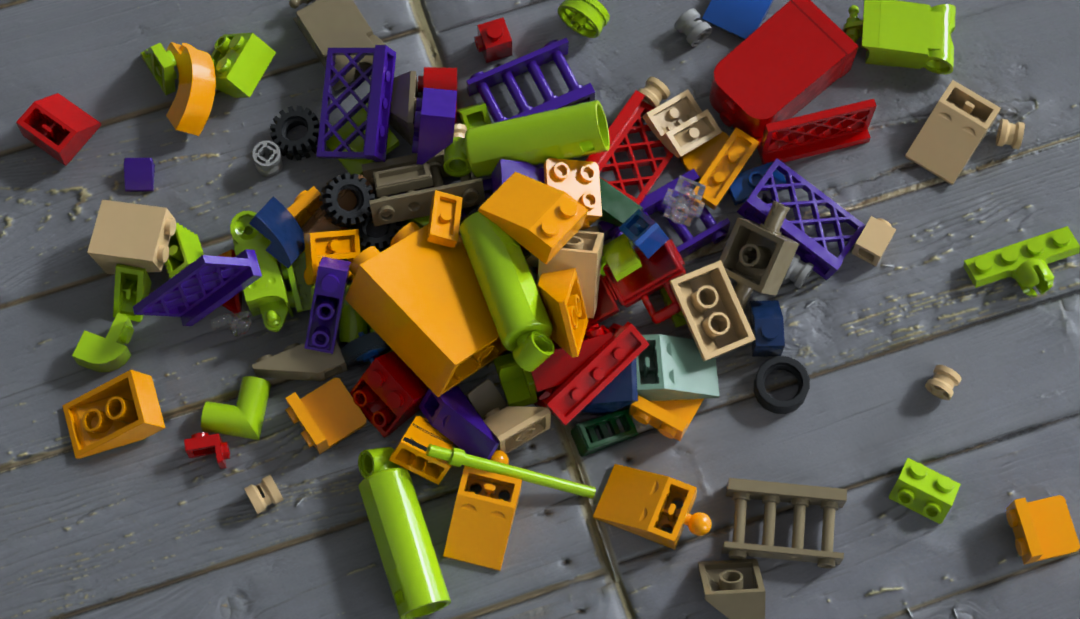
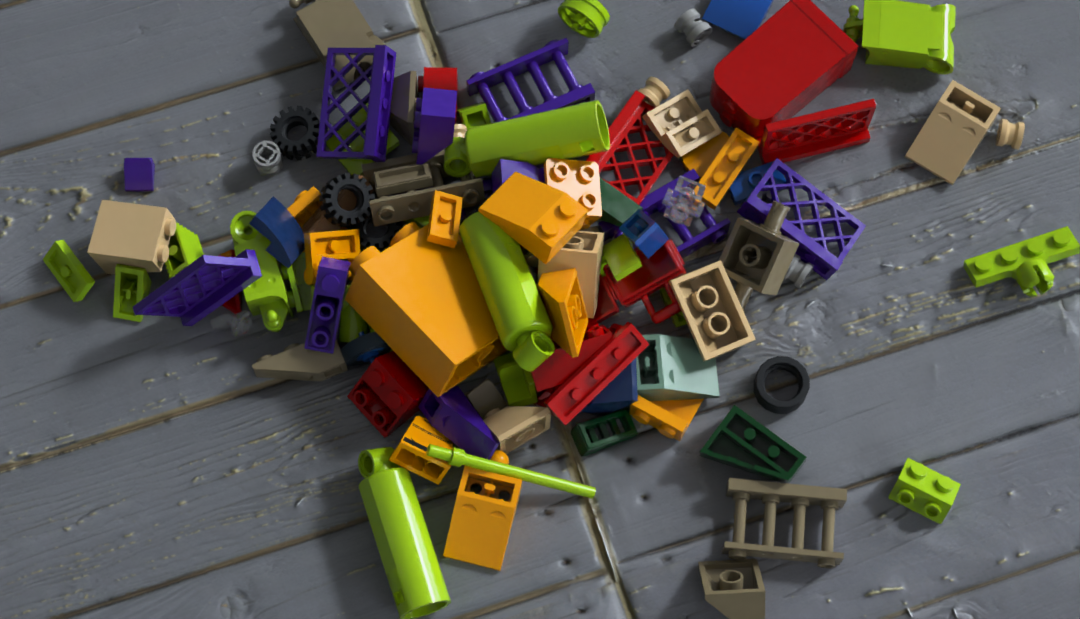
(57, 127): red slope -> none
(68, 270): none -> lime plate
(105, 353): lime brick -> none
(114, 414): light orange slope -> none
(161, 65): lime wing -> none
(195, 89): light orange arch -> none
(205, 444): red bracket -> none
(240, 63): lime slope -> none
(246, 417): lime brick -> none
(270, 491): tan wheel -> none
(326, 415): light orange bracket -> none
(494, 40): red brick -> none
(645, 505): light orange slope -> none
(752, 448): none -> dark green wedge
(767, 328): dark blue slope -> none
(874, 240): tan brick -> none
(943, 382): tan wheel -> none
(1042, 528): light orange bracket -> none

